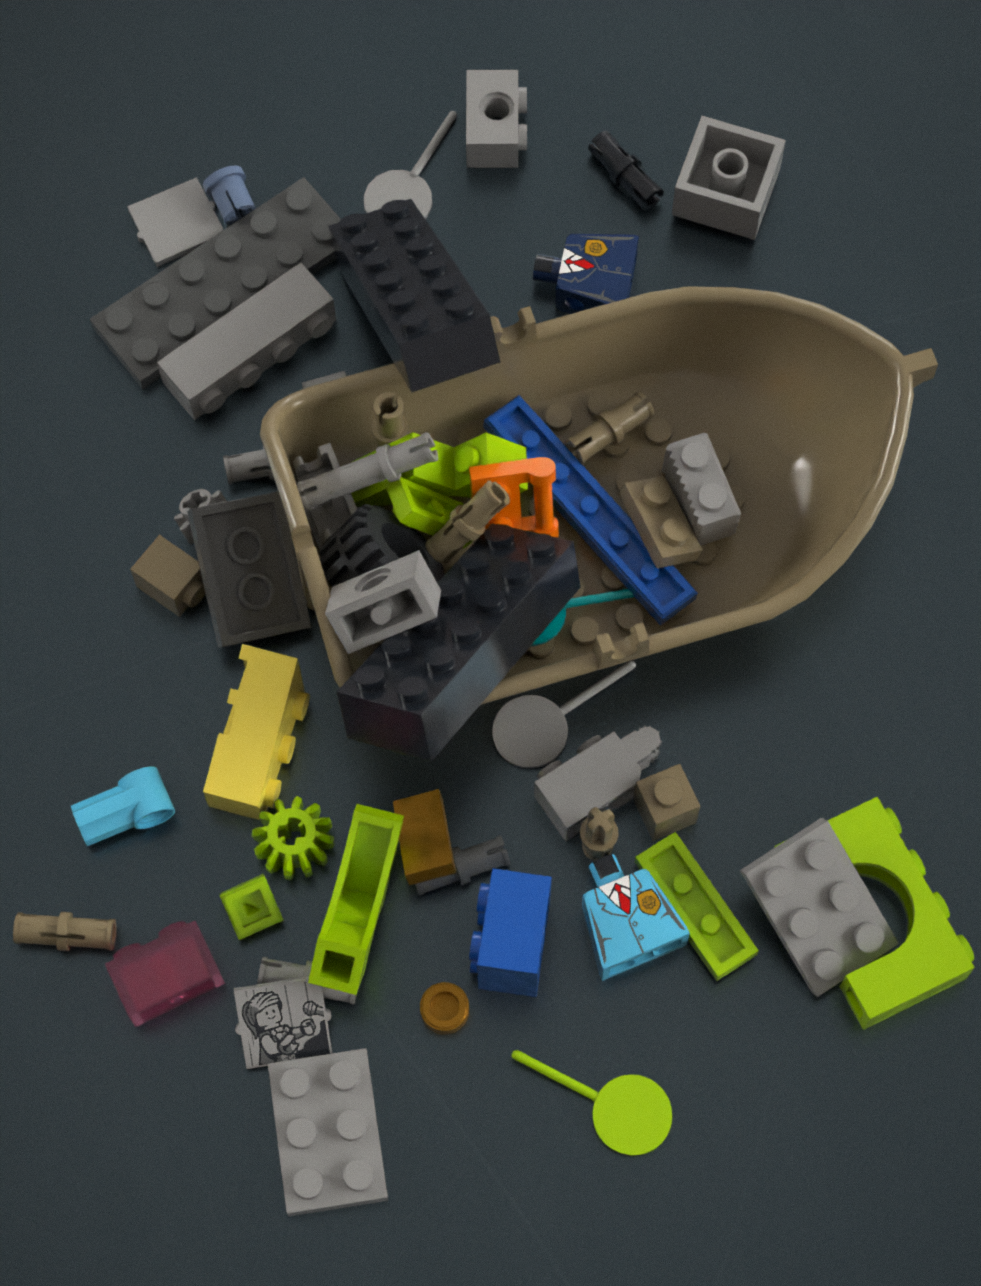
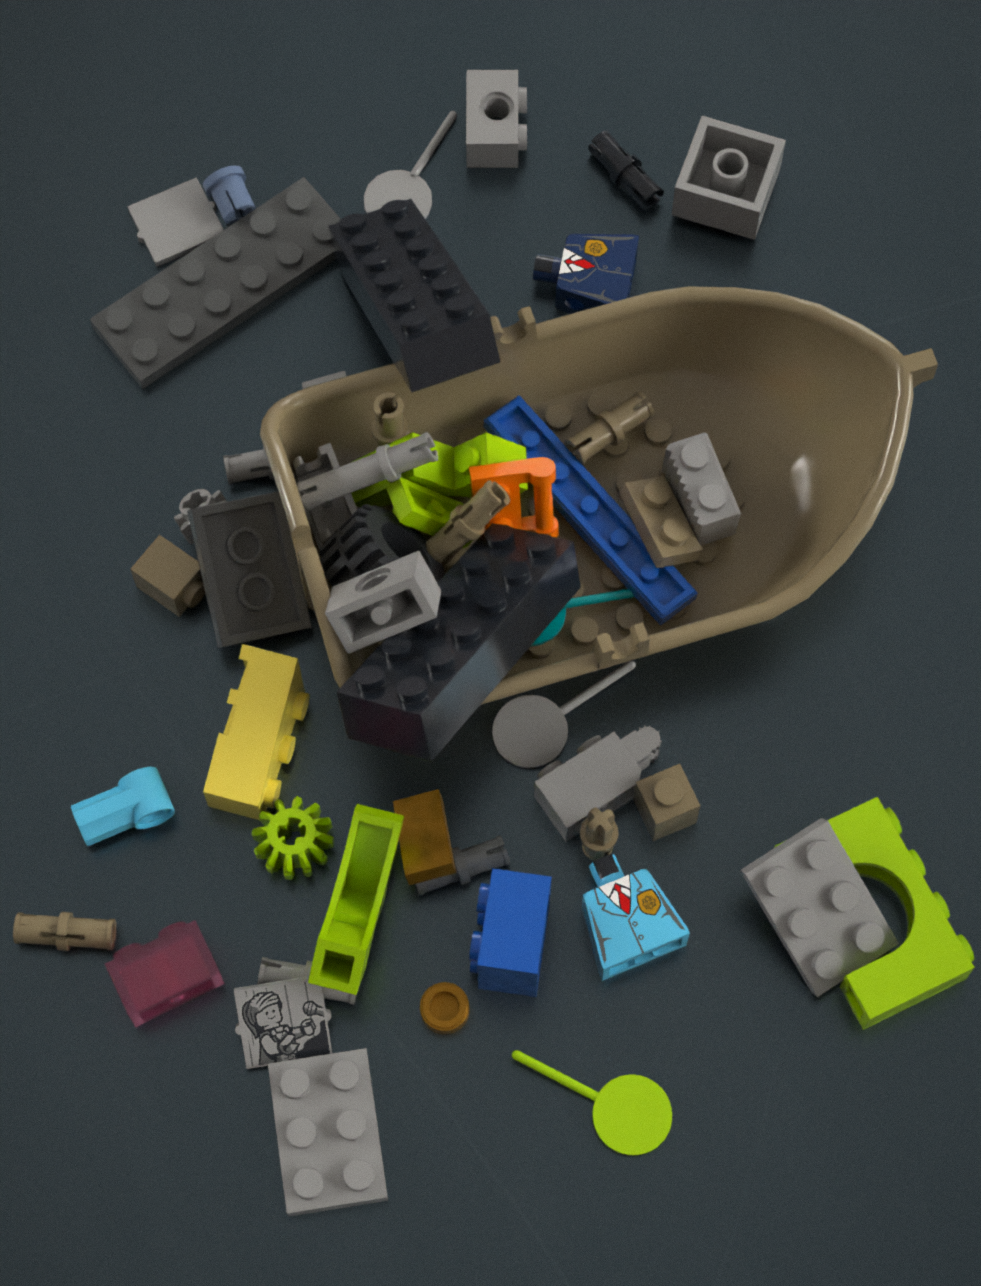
(247, 341): light grey brick -> none
(251, 906): lime tile -> none
(711, 924): lime plate -> none

